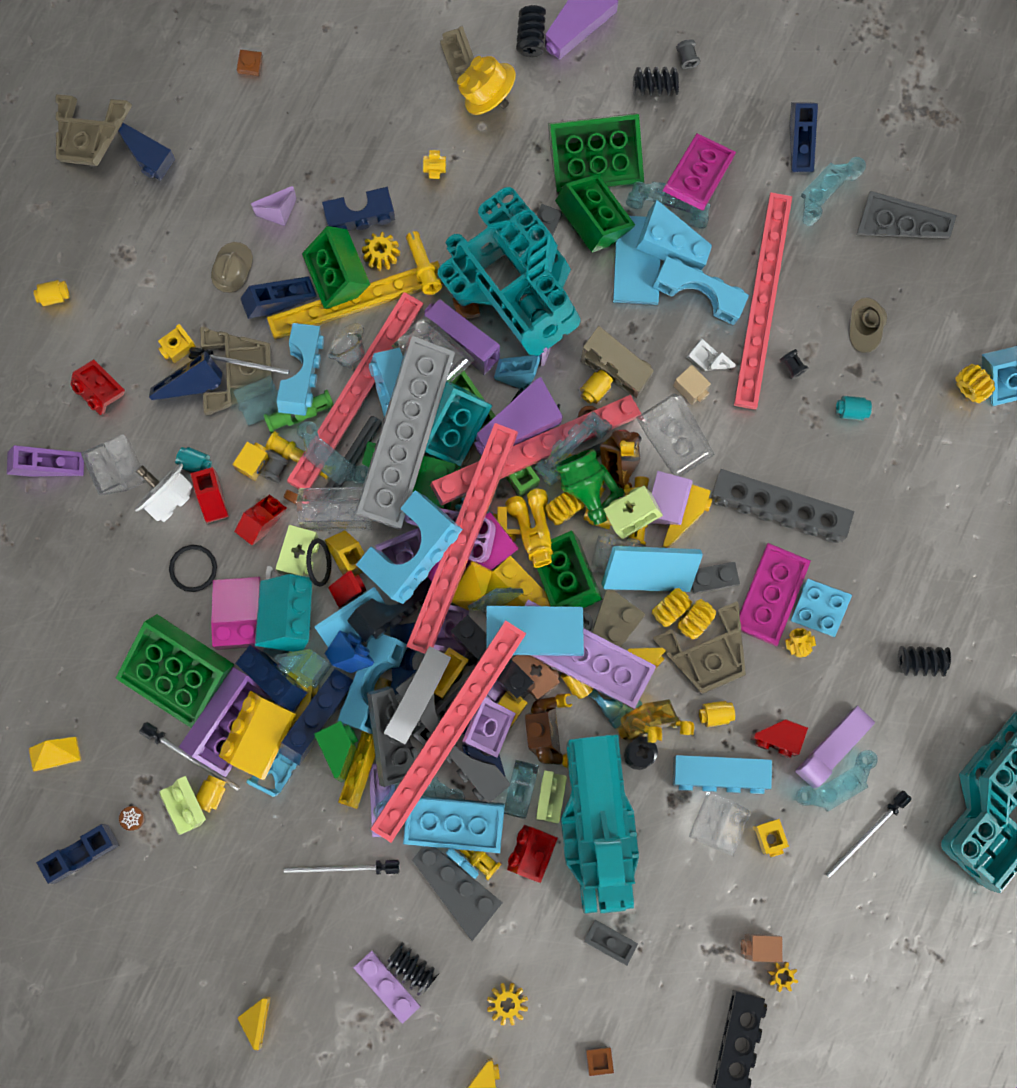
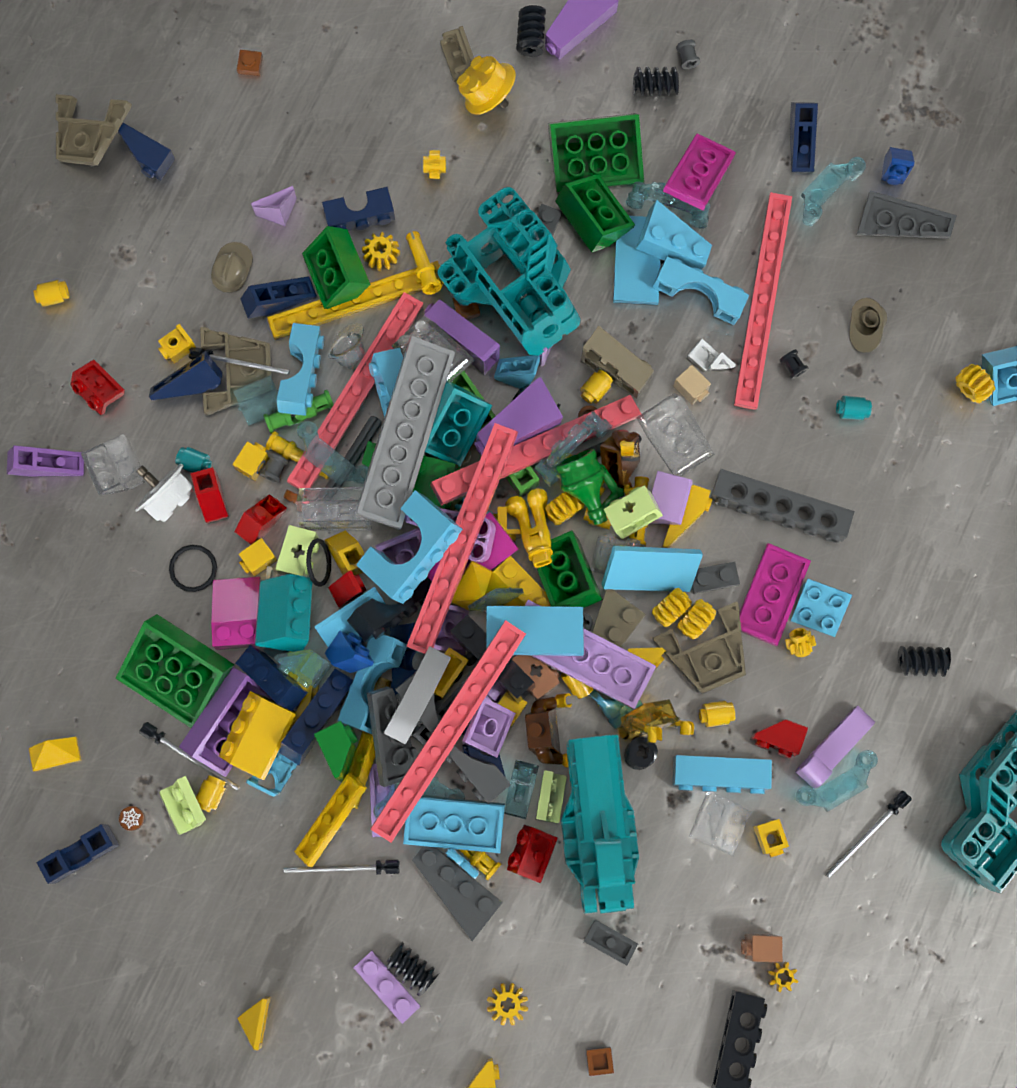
(257, 557): none -> yellow brick
(330, 820): none -> yellow tile
(897, 166): none -> blue slope

